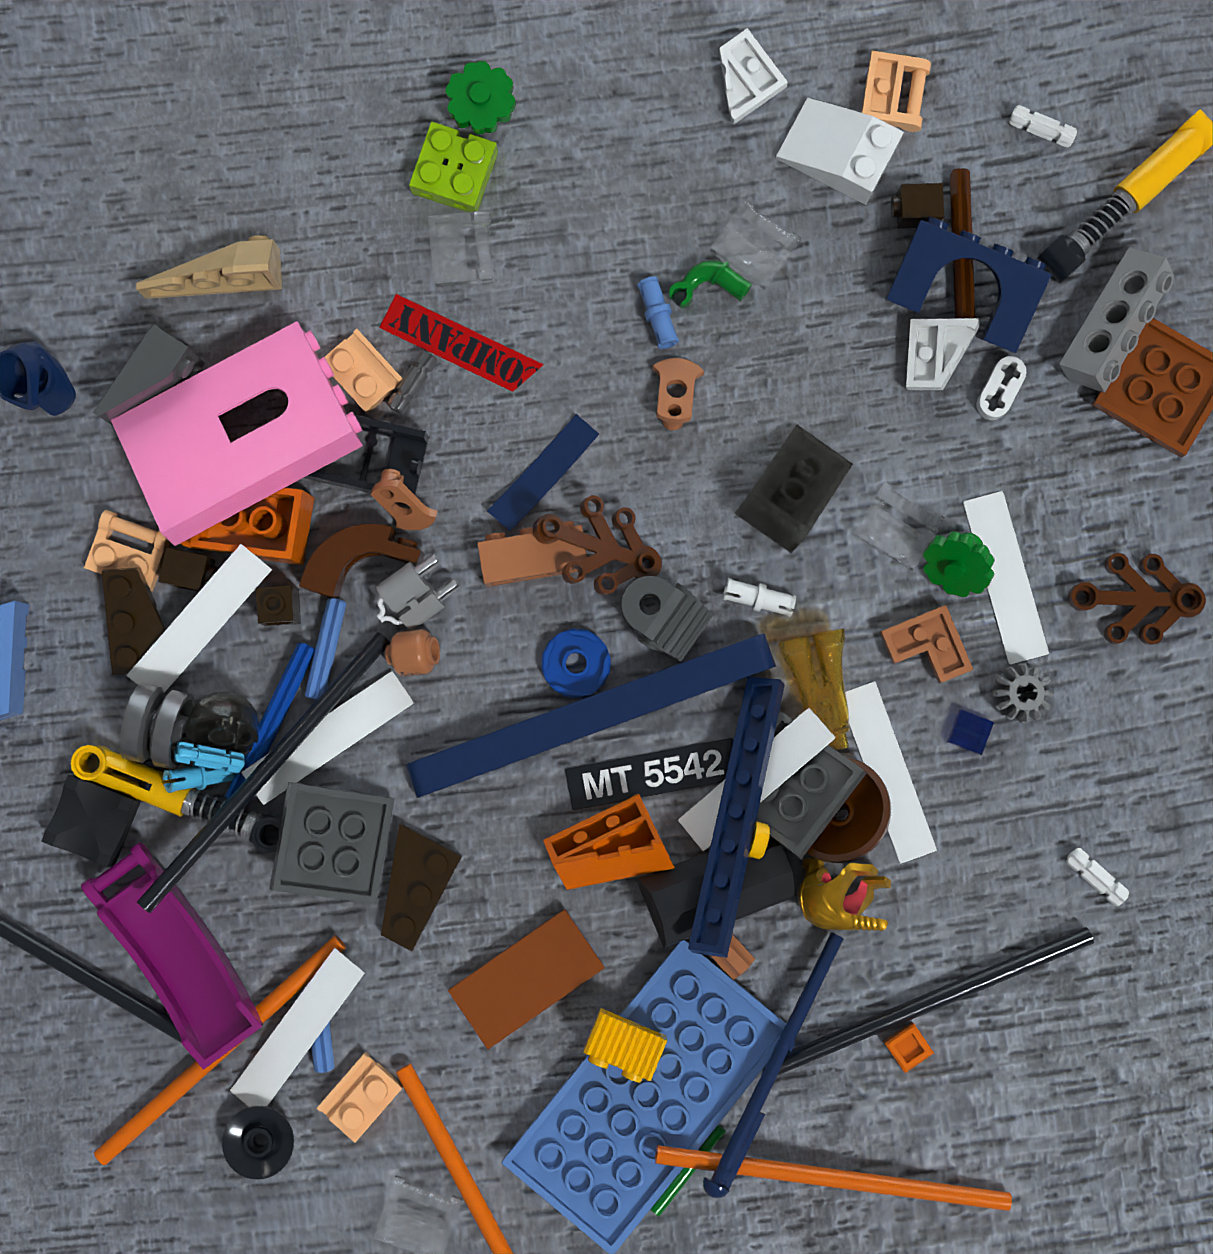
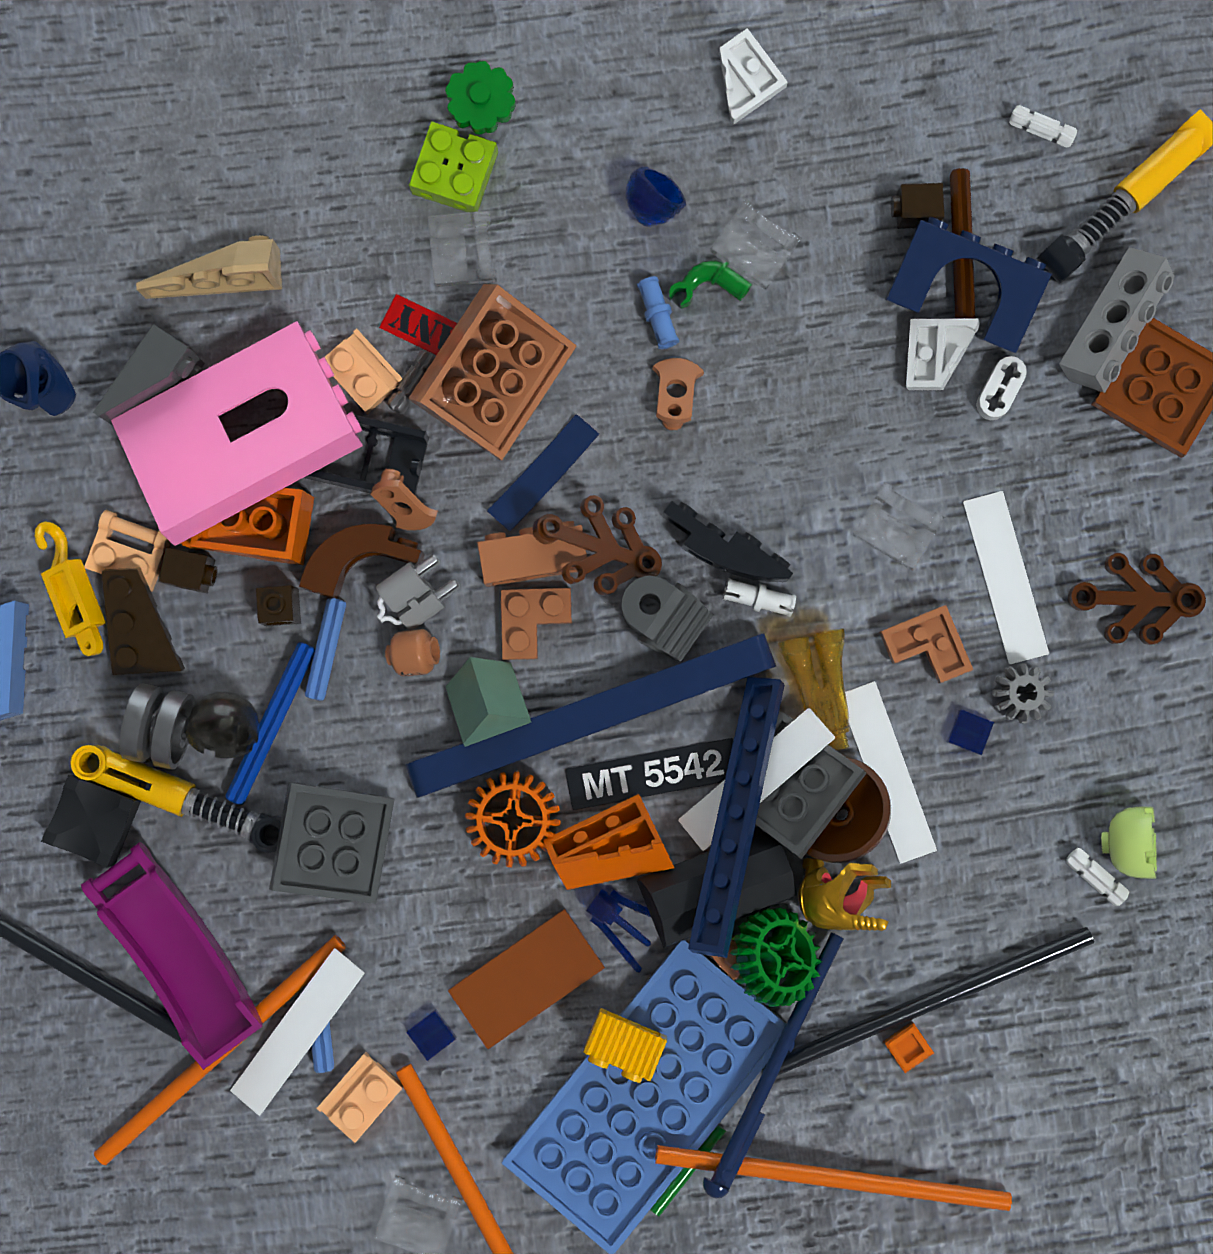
(69, 587): none -> yellow piece
(195, 777): medium azure axle -> none
(200, 619): white sticker -> none
(209, 757): medium azure axle -> none
(245, 1154): black dish -> none
(263, 773): black piece -> none
(338, 732): white sticker -> none
(416, 884): dark brown wing -> none
(431, 1034): none -> clear blue tile
(486, 700): none -> sand green slope
(492, 370): none -> nougat slope
(515, 791): none -> orange gear
(524, 611): none -> nougat plate
(576, 684): blue tile -> none
(606, 909): none -> clear blue plant
(653, 197): none -> clear blue hat
(738, 556): none -> black slope
(759, 840): yellow tile -> none
(764, 964): none -> green gear
(794, 489): clear smoke slope -> none
(840, 147): white slope -> none
(884, 89): light nougat plate -> none
(959, 563): green plant -> none
(1132, 842): none -> yellowish green cylinder

